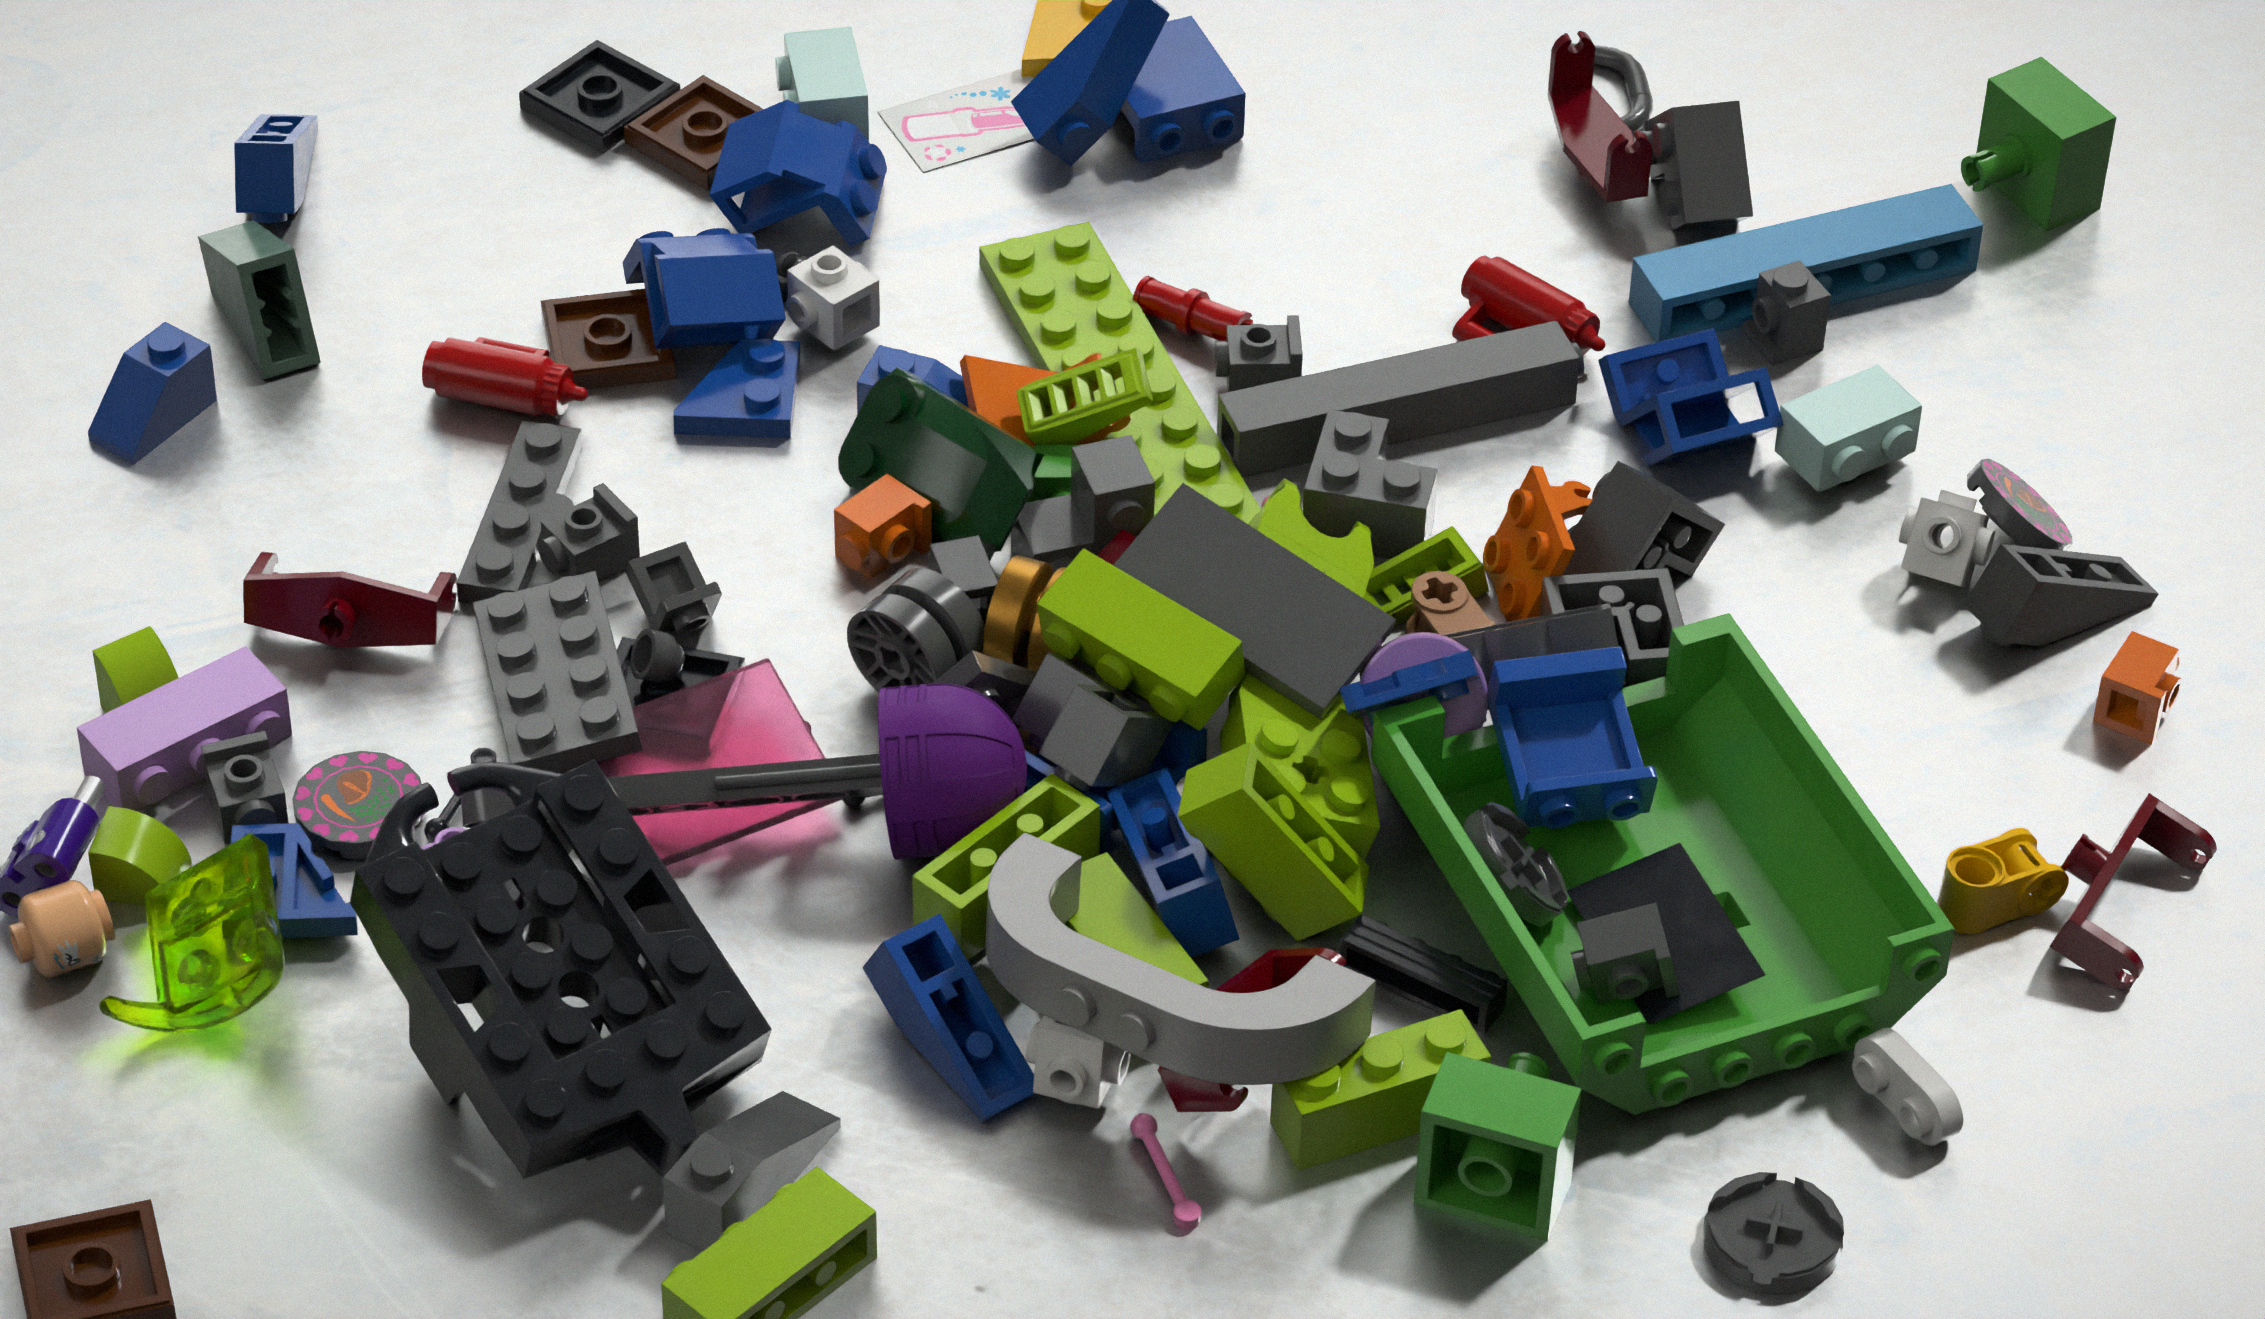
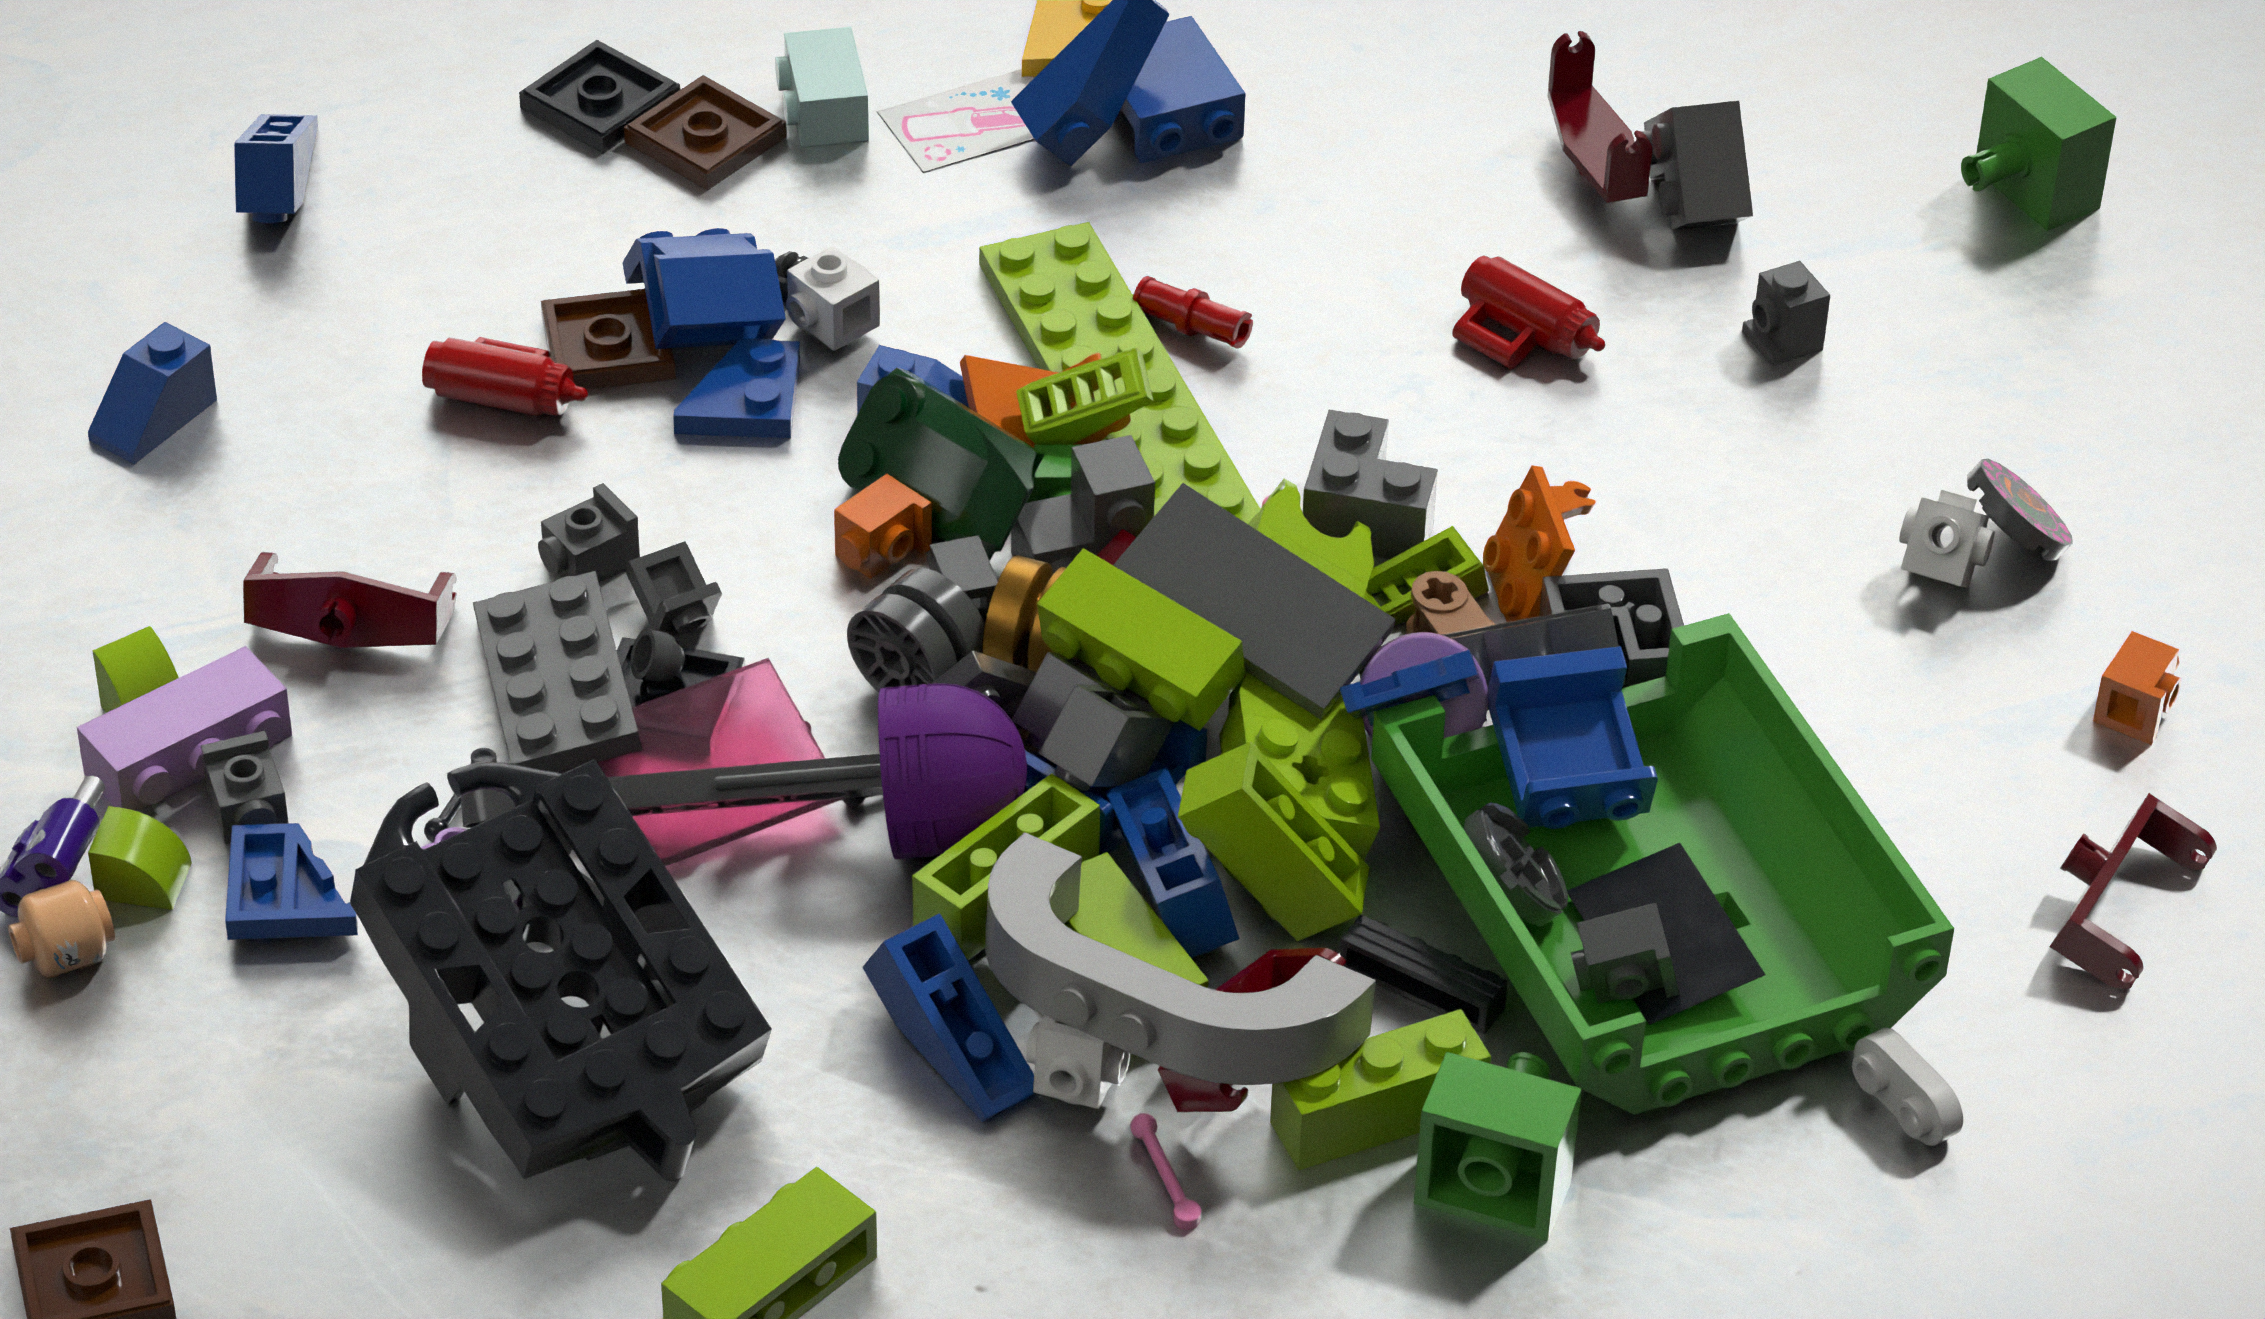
(210, 943): clear neon green piece -> none
(261, 296): sand green slope -> none
(348, 797): dark grey tile -> none
(525, 494): dark grey hinge -> none
(742, 1166): dark grey slope -> none
(794, 164): blue piece -> none
(1259, 354): dark grey brick -> none
(1417, 392): dark grey brick -> none
(1635, 81): dark grey animal -> none
(1640, 527): dark grey brick -> none
(1678, 395): blue piece -> none
(1773, 1233): dark grey tile -> none
(1847, 250): dark azure brick -> none
(1848, 428): light aqua brick -> none
(1994, 882): yellow piece -> none
(2052, 593): dark grey slope -> none

